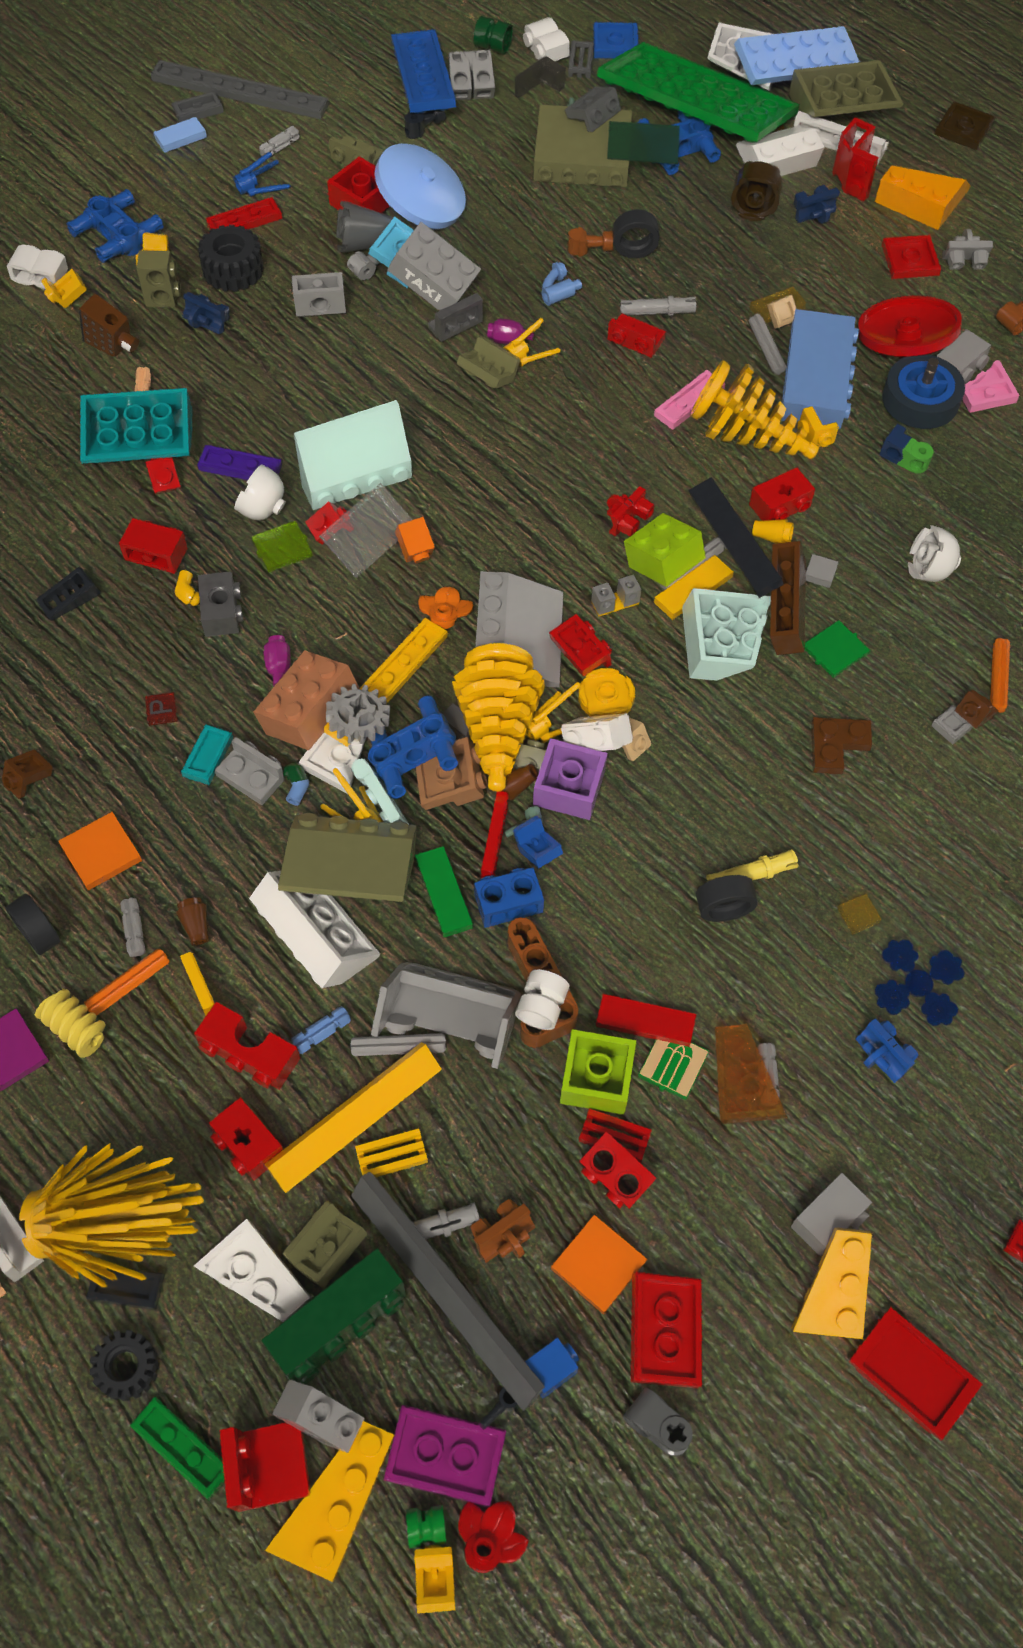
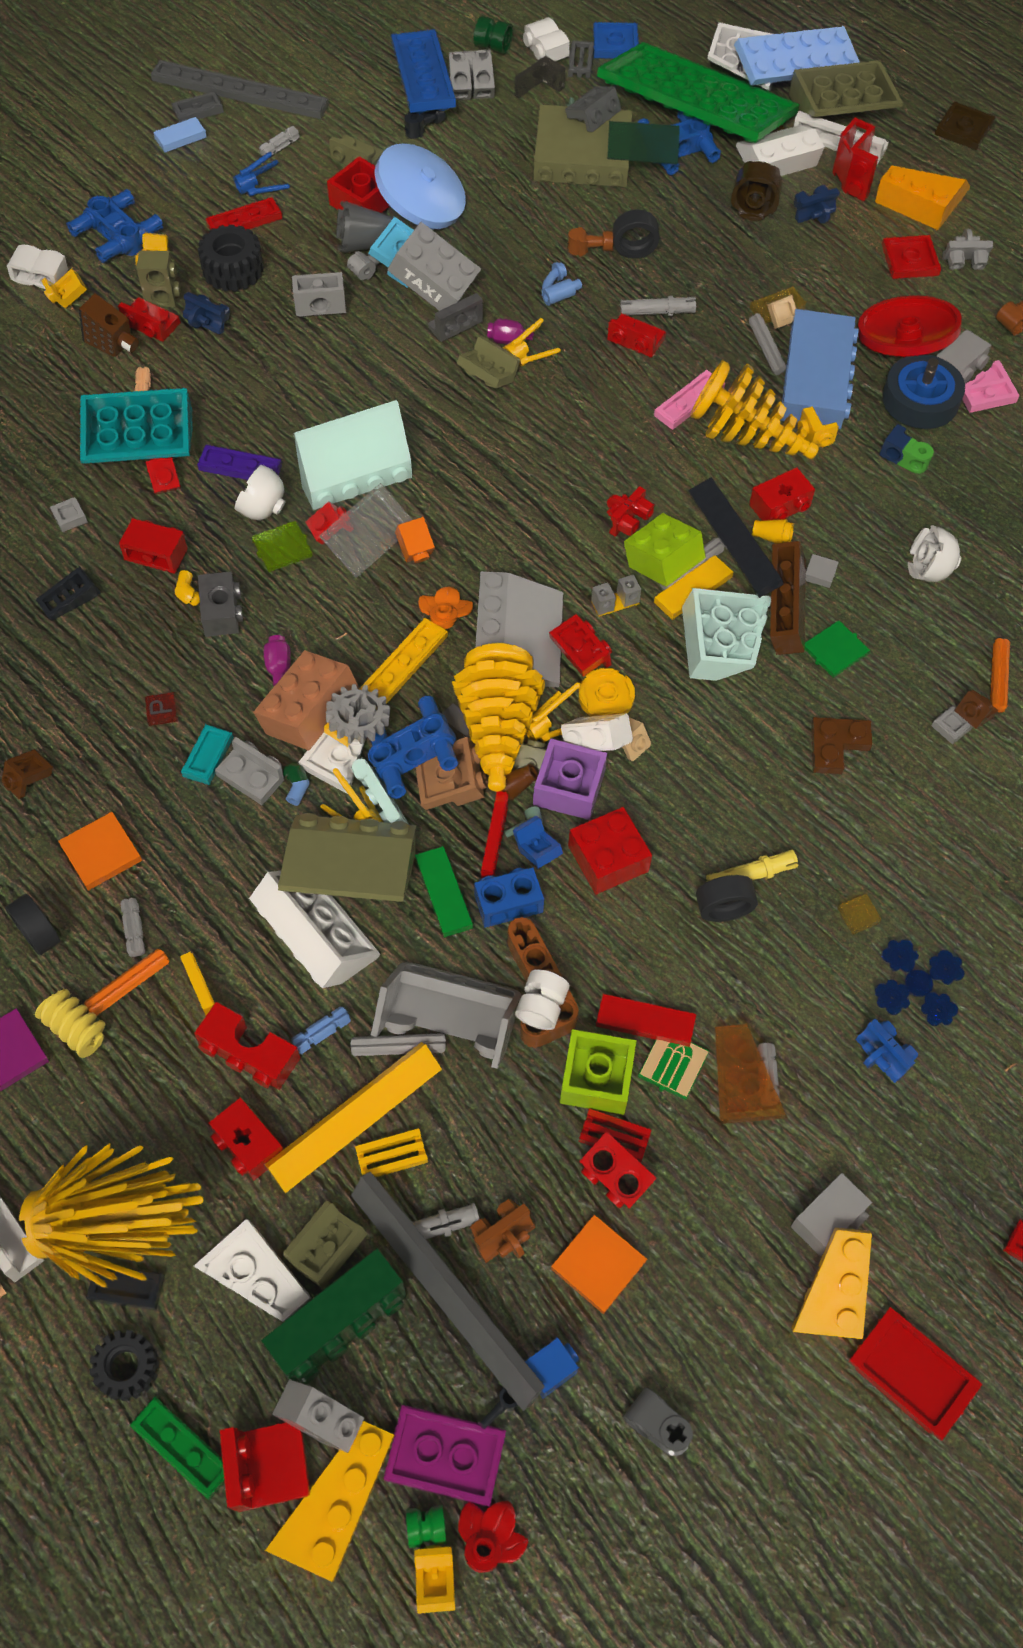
(68, 514): none -> light grey tile
(150, 319): none -> red bracket
(193, 918): reddish brown cone -> none
(609, 850): none -> red brick
(666, 1330): red tile -> none

